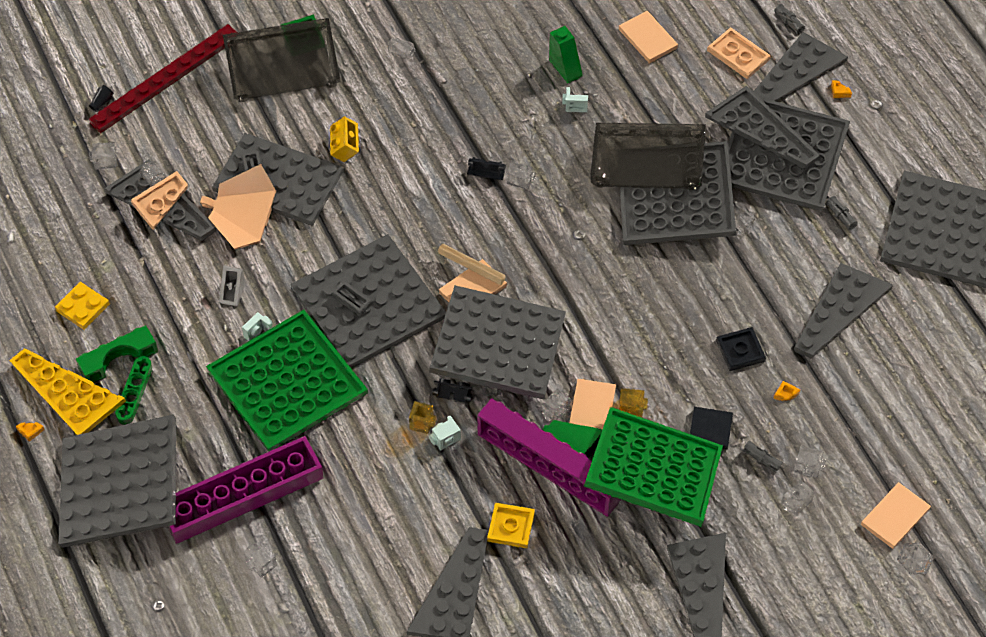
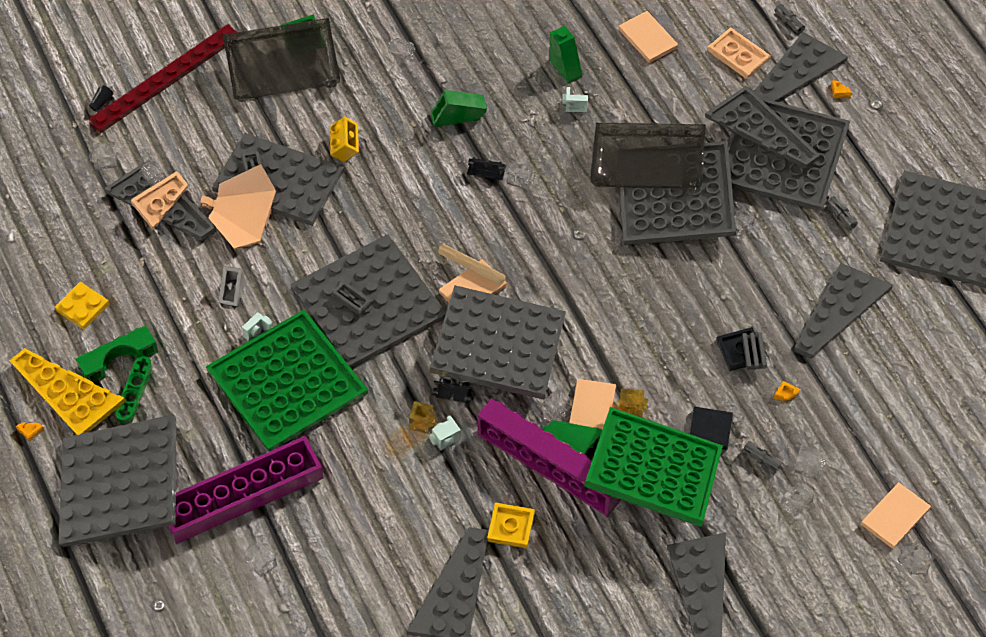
(458, 107): none -> green slope
(752, 337): none -> dark grey tile

